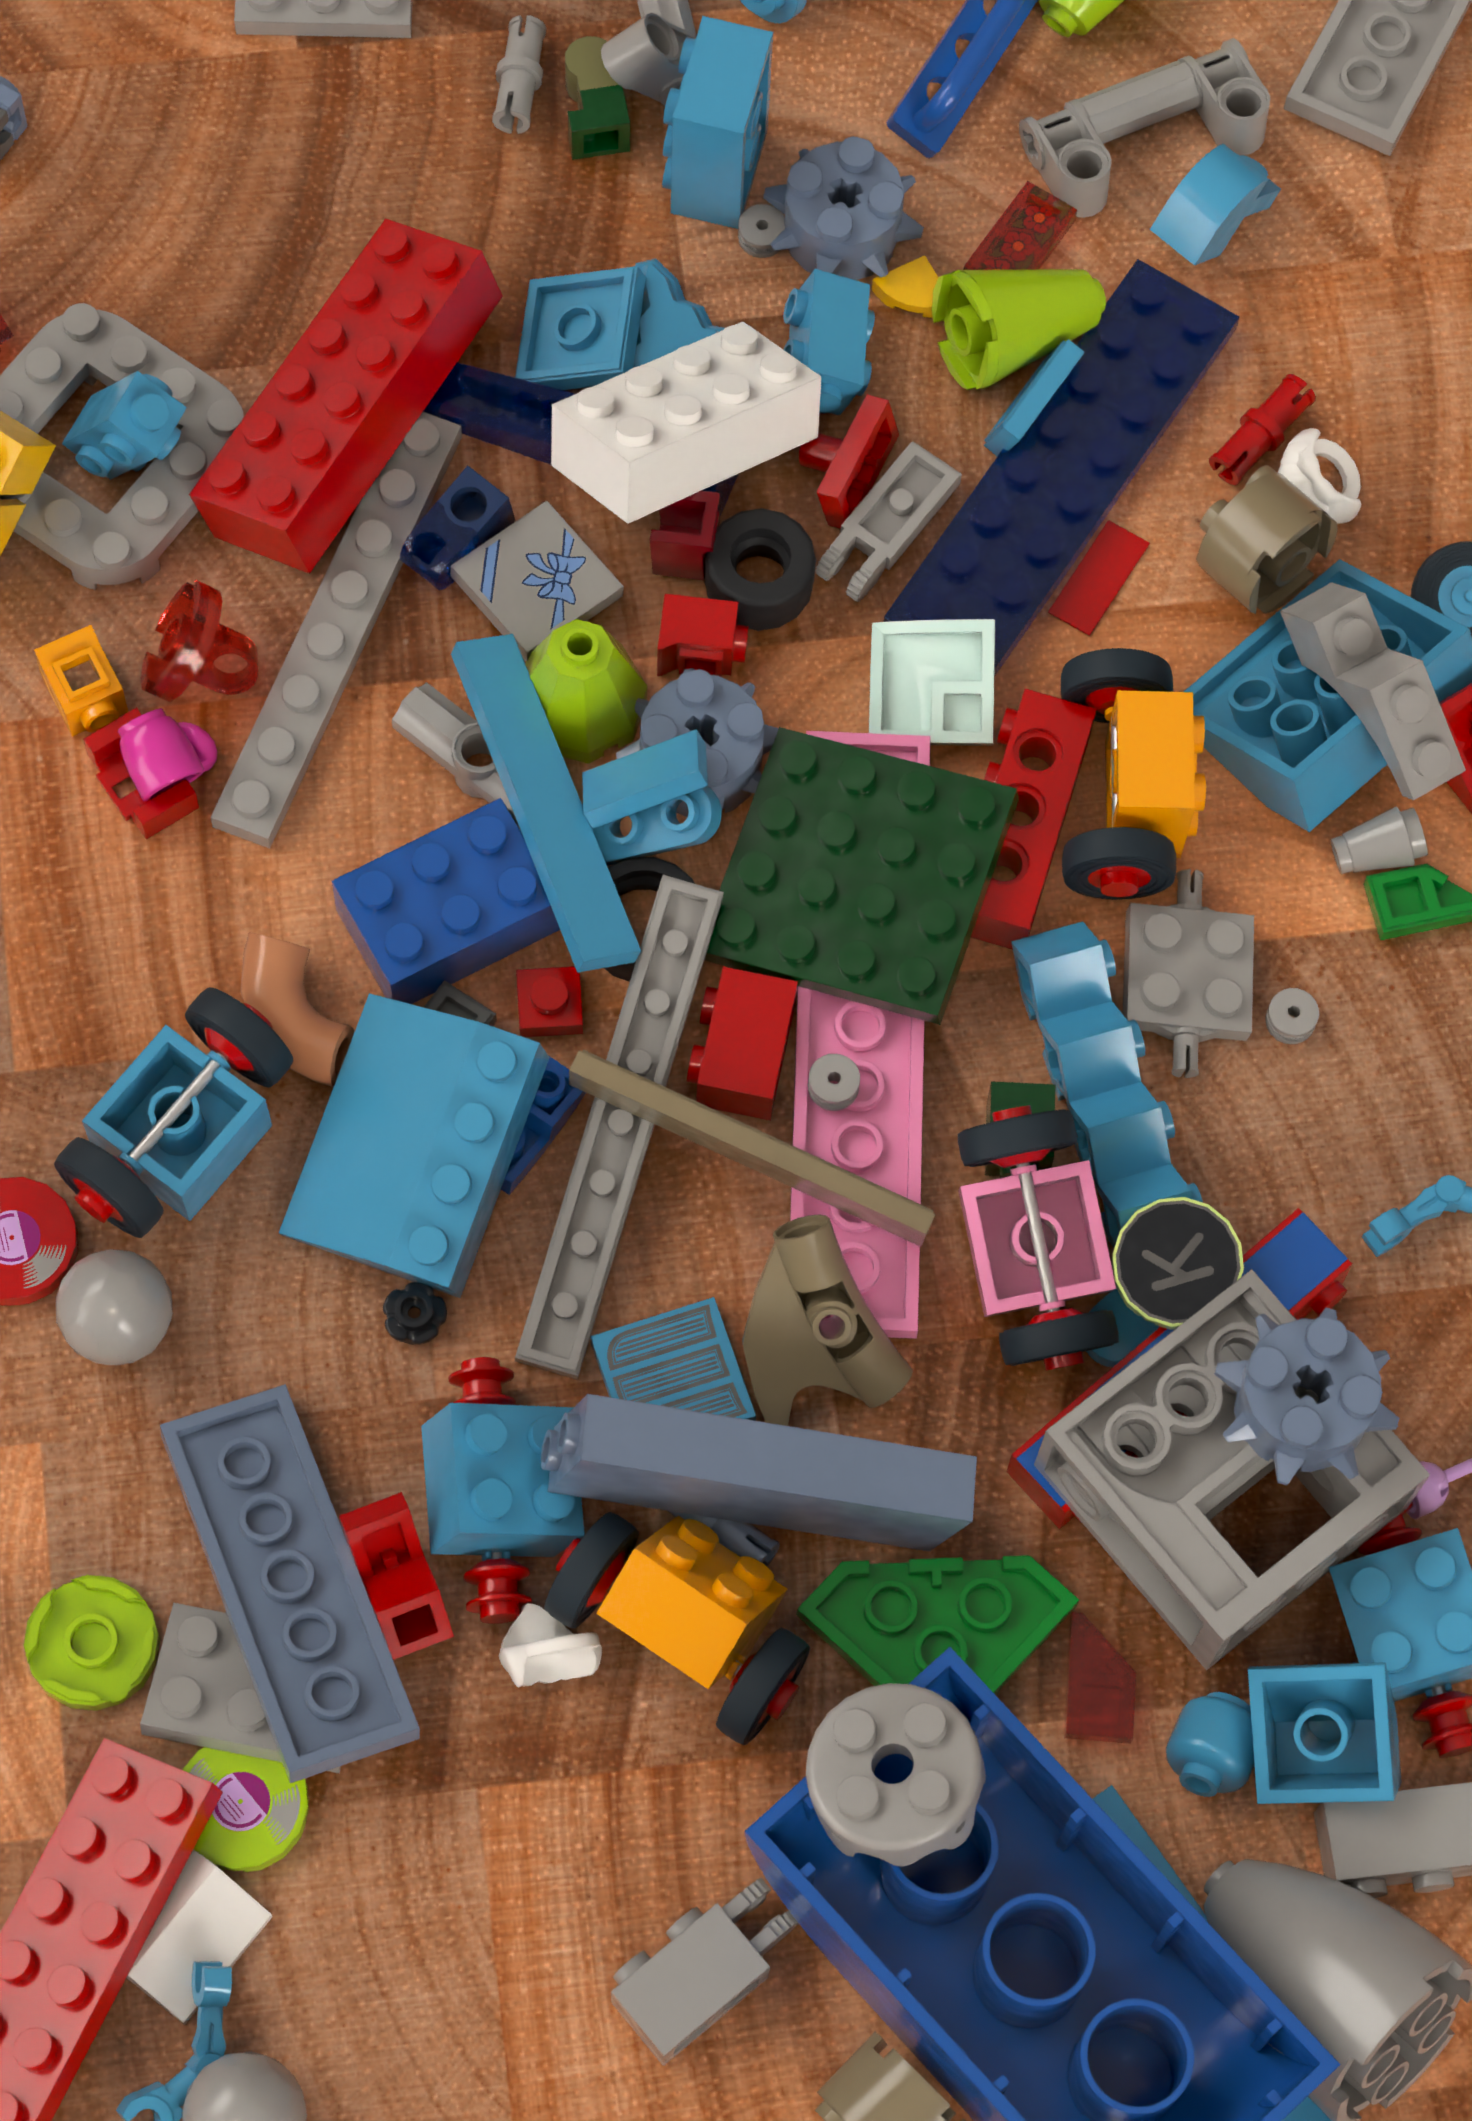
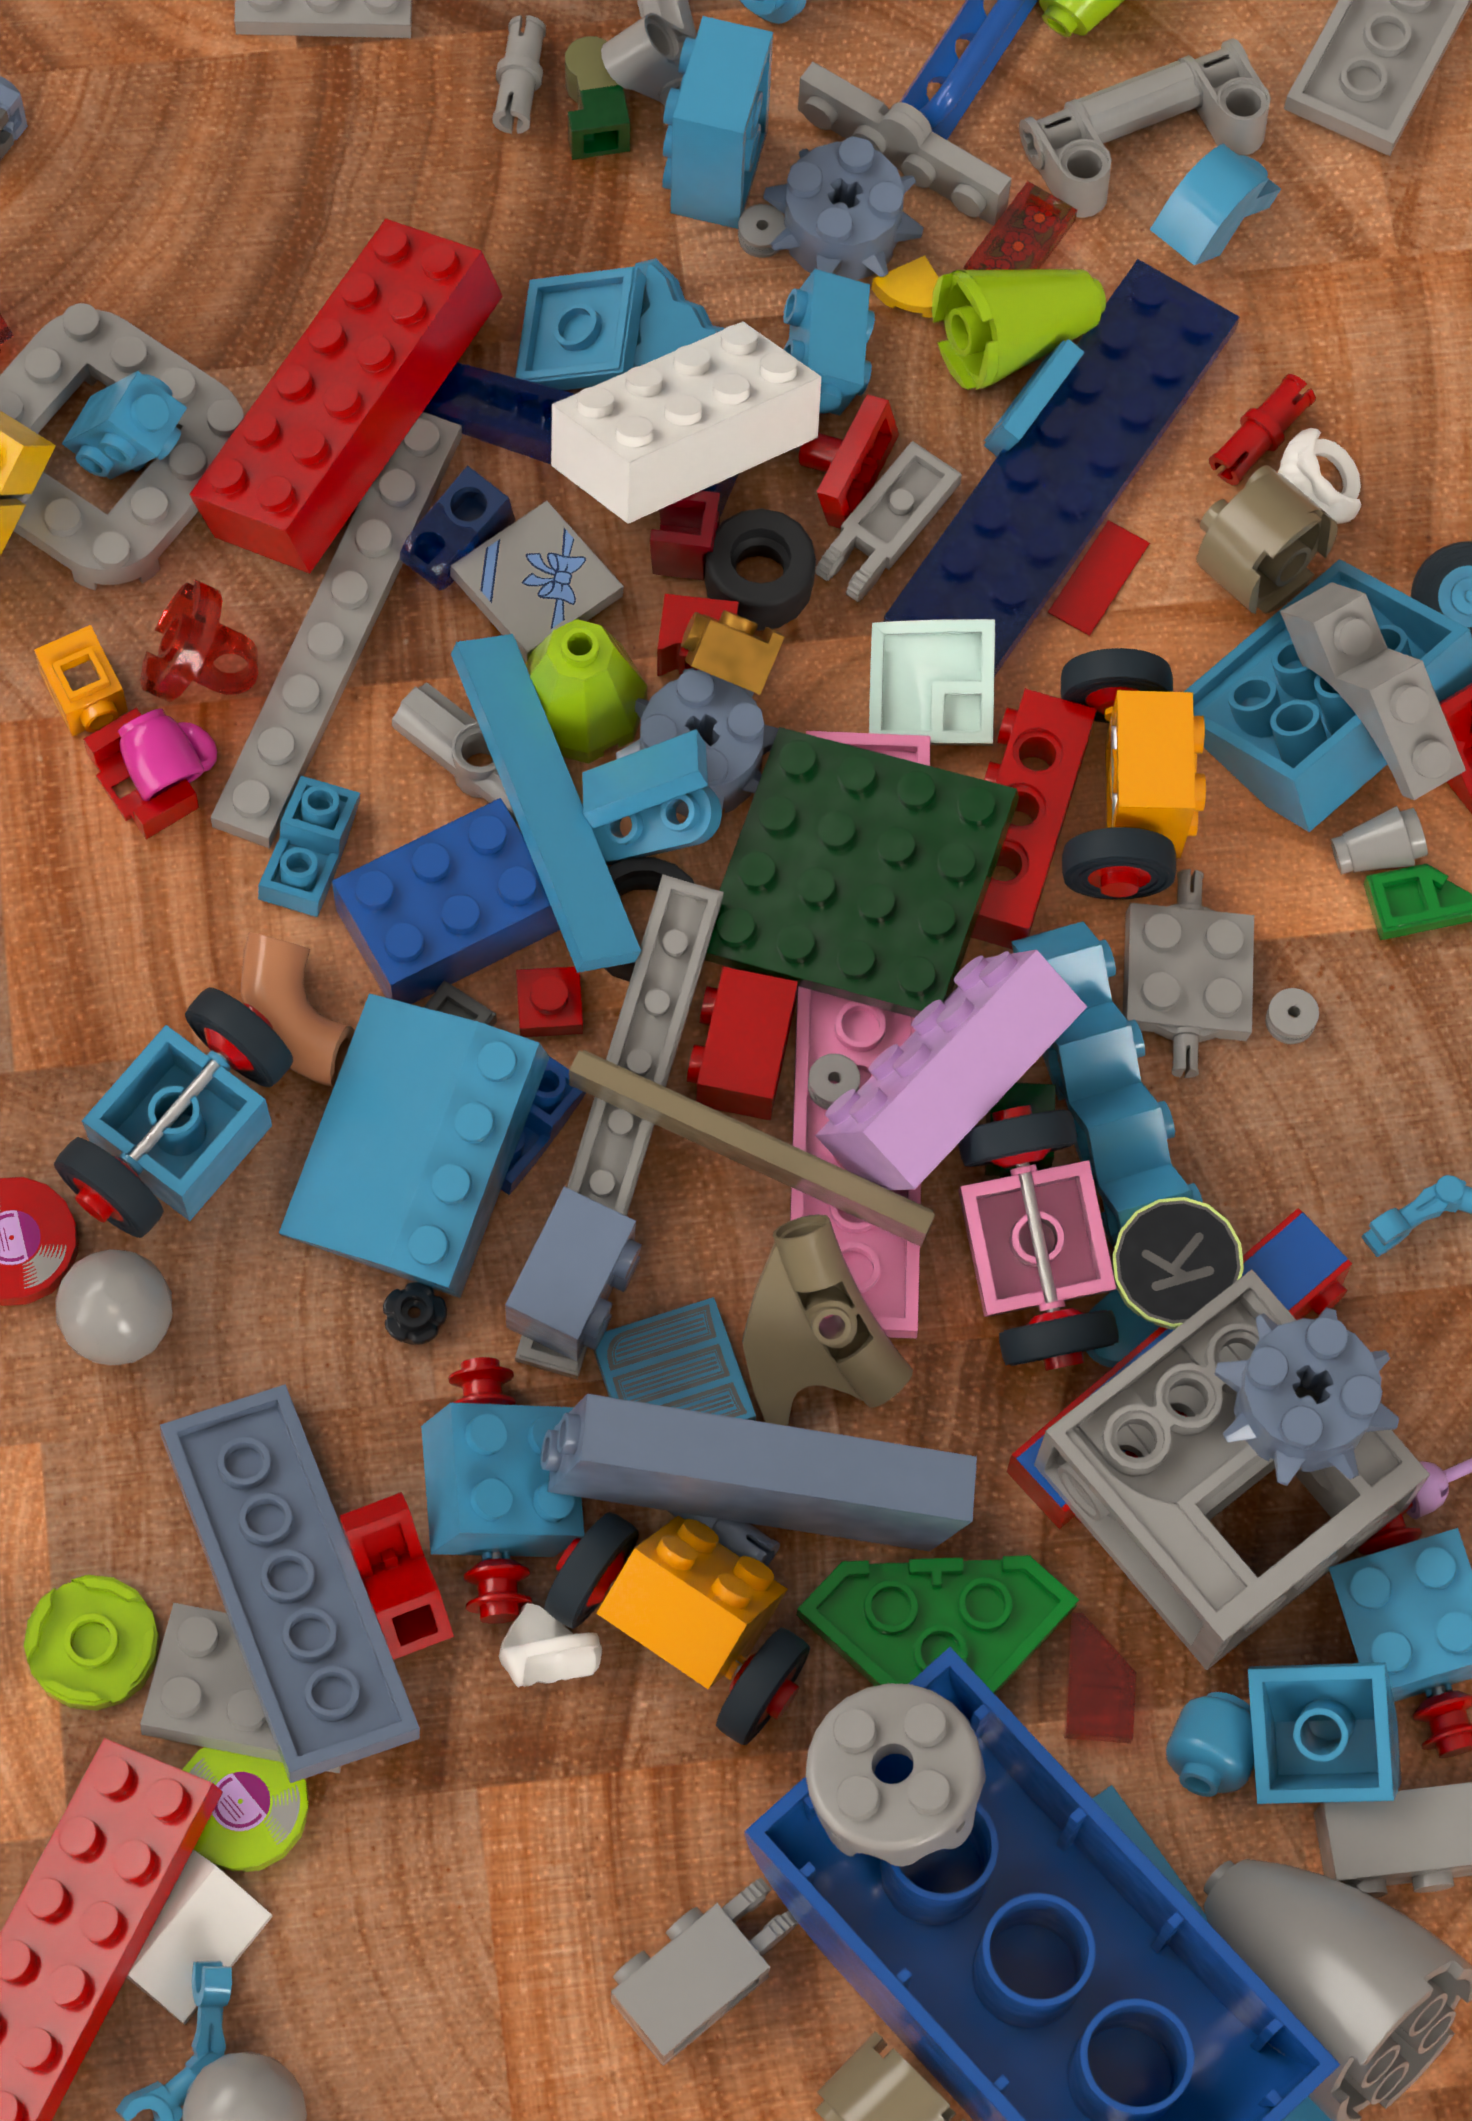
(309, 846): none -> dark azure slope
(571, 1275): none -> sand blue brick
(731, 649): none -> pearl gold brick
(906, 142): none -> light grey hinge
(950, 1069): none -> lavender brick

